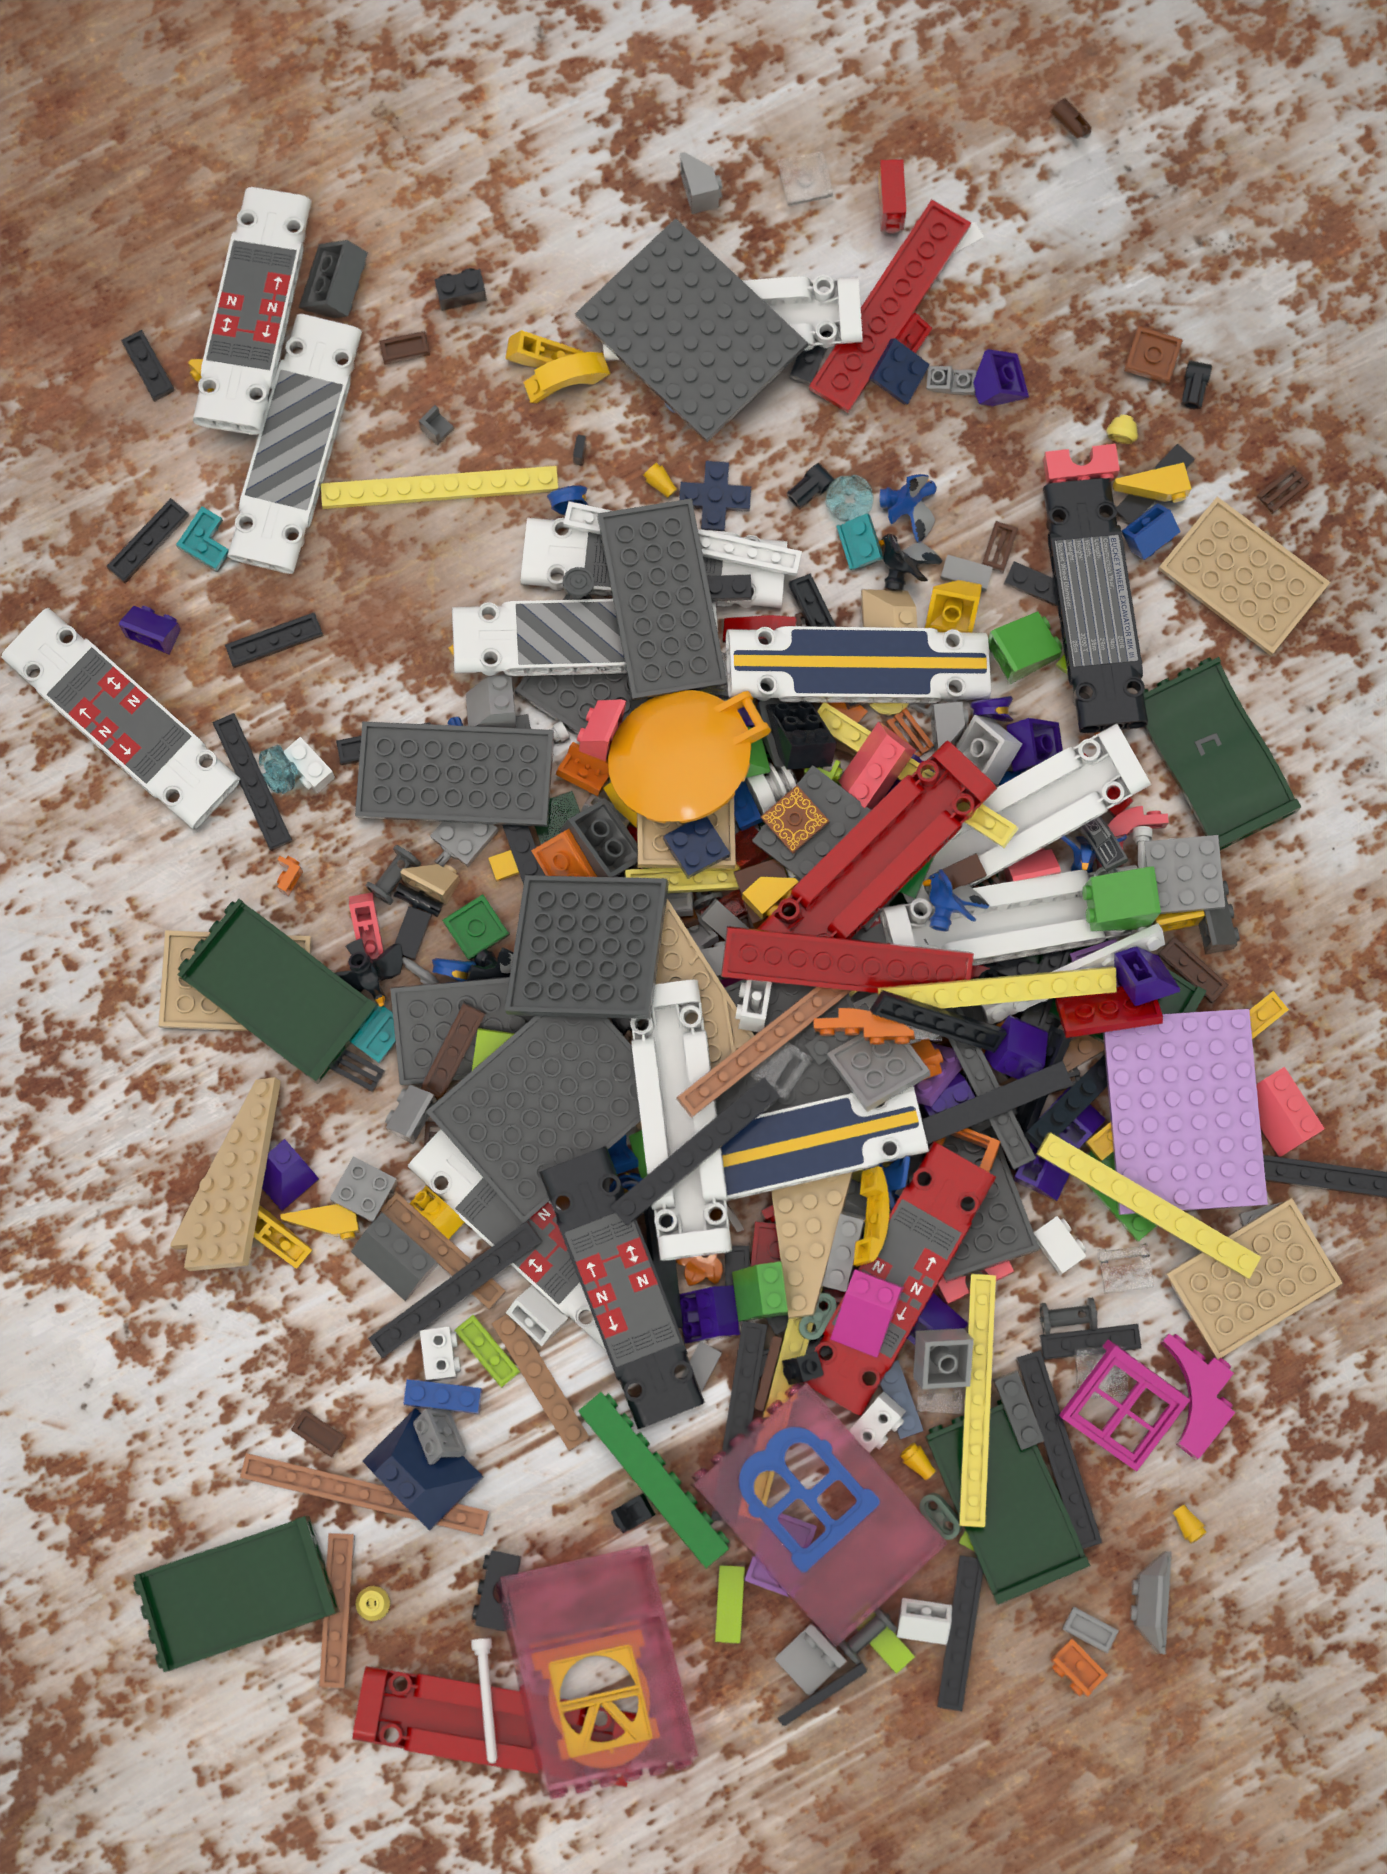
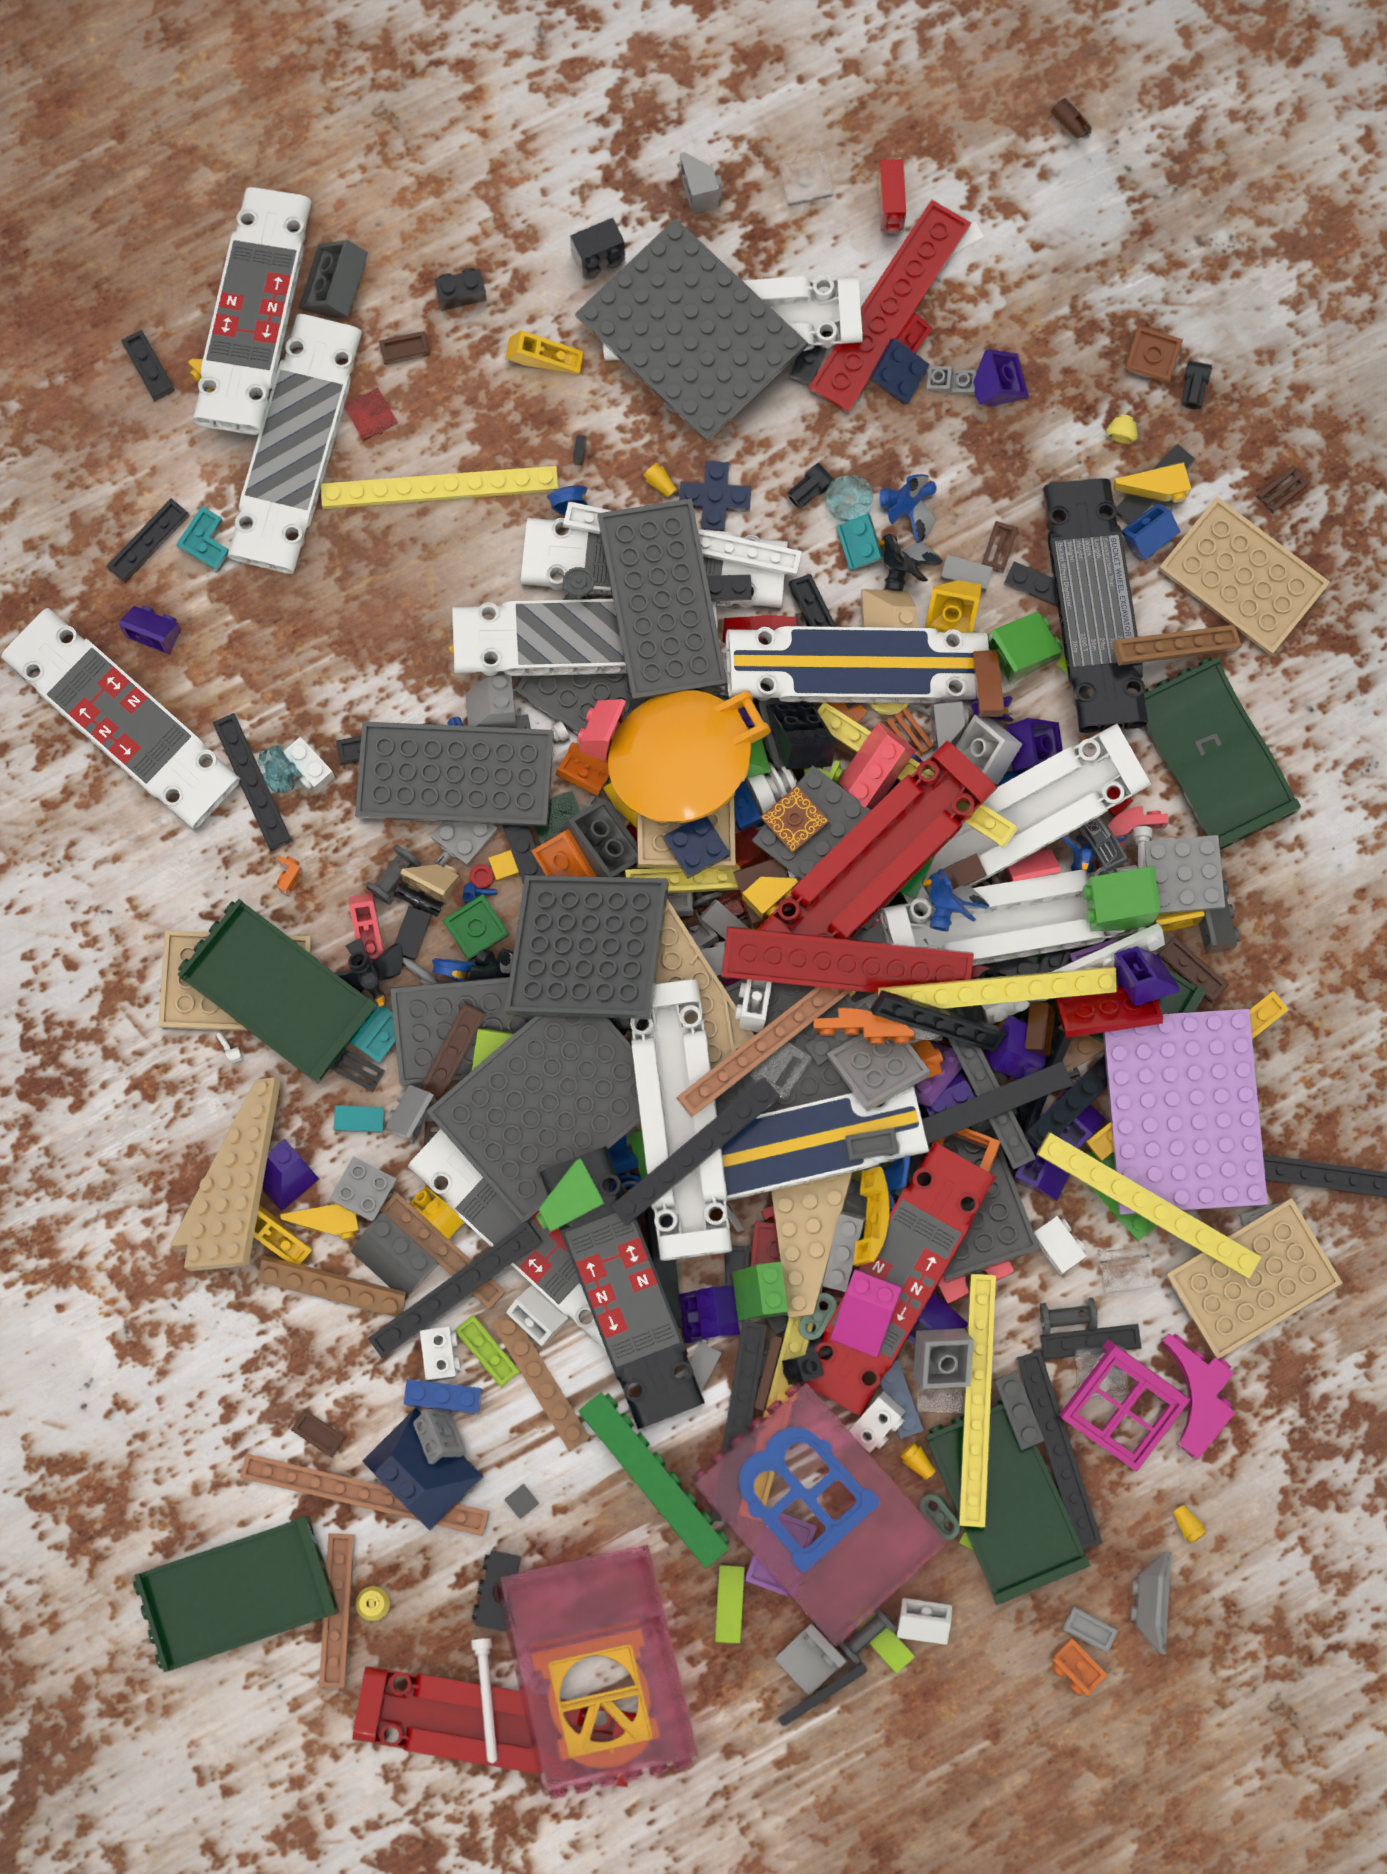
(232, 1054): none -> white hand
(274, 640): black tile -> none
(331, 1286): none -> medium nougat plate
(359, 1119): none -> teal tile
(370, 414): none -> clear red piece
(435, 425): dark grey panel -> none
(470, 892): none -> blue hand
(482, 876): none -> red tile
(521, 1501): none -> dark grey tile
(566, 371): yellow arch -> none
(570, 1198): none -> bright green slope
(598, 247): none -> black brick
(632, 1513): black bracket -> none
(700, 1267): orange plate -> none
(872, 1144): none -> dark grey tile
(961, 1634): black plate -> none
(988, 683): none -> dark orange slope
(1040, 1028): none -> reddish brown slope
(1061, 468): coral arch -> none
(1176, 645): none -> medium nougat plate
(1285, 1113): coral slope -> none

